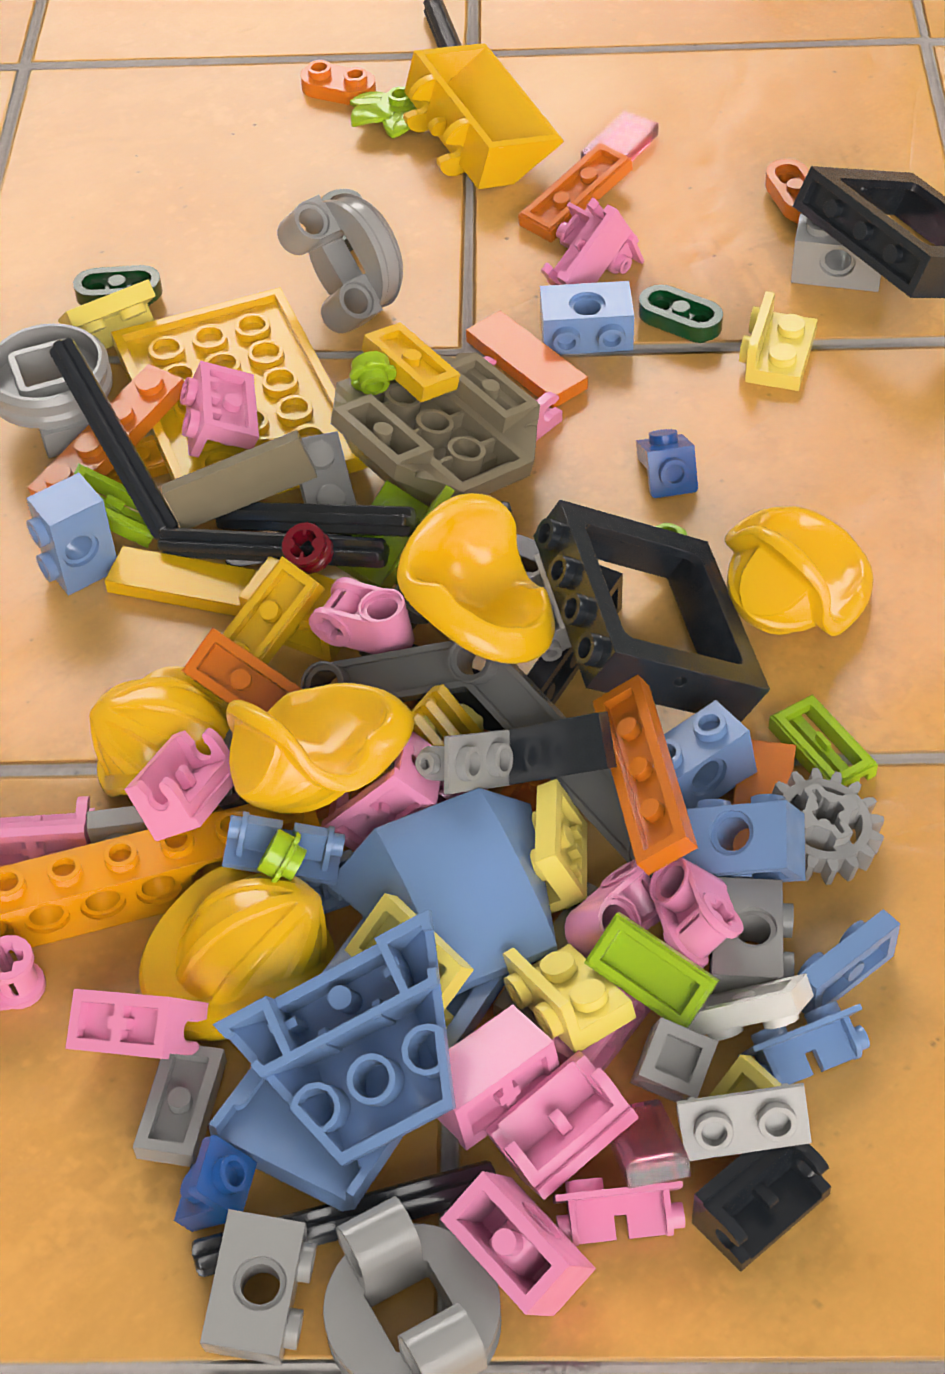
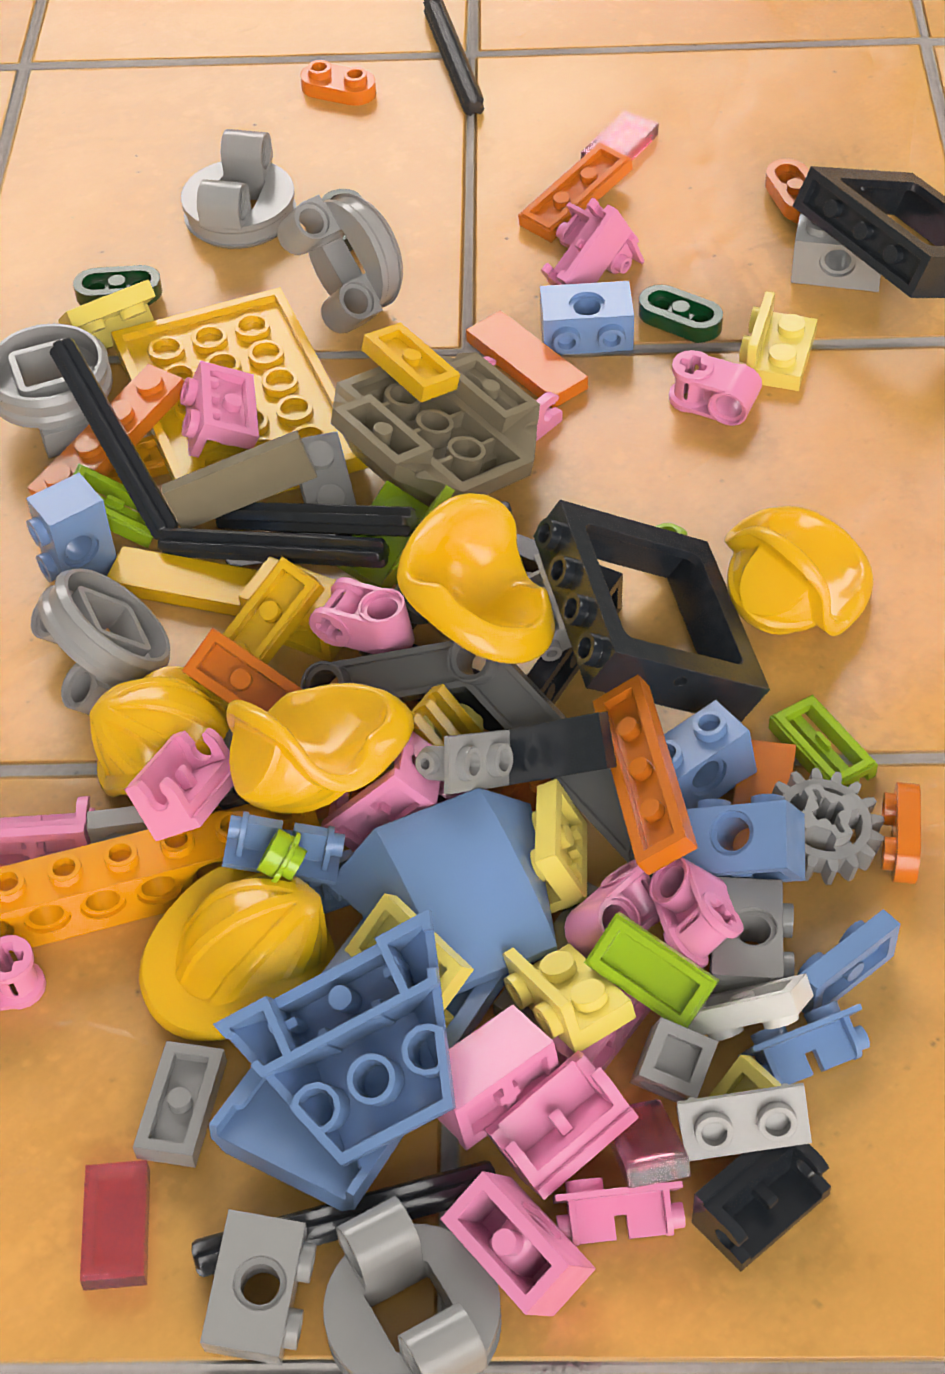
(76, 619): none -> light grey piece
(115, 1225): none -> clear pink tile
(132, 1023): bright pink hinge -> none
(214, 1185): blue bracket -> none
(220, 195): none -> light grey piece
(320, 542): dark red bush -> none
(372, 372): lime plate -> none
(382, 107): lime plate -> none
(477, 115): yellow piece -> none
(669, 463): blue bracket -> none
(716, 389): none -> bright pink piece
(903, 848): none -> orange plate

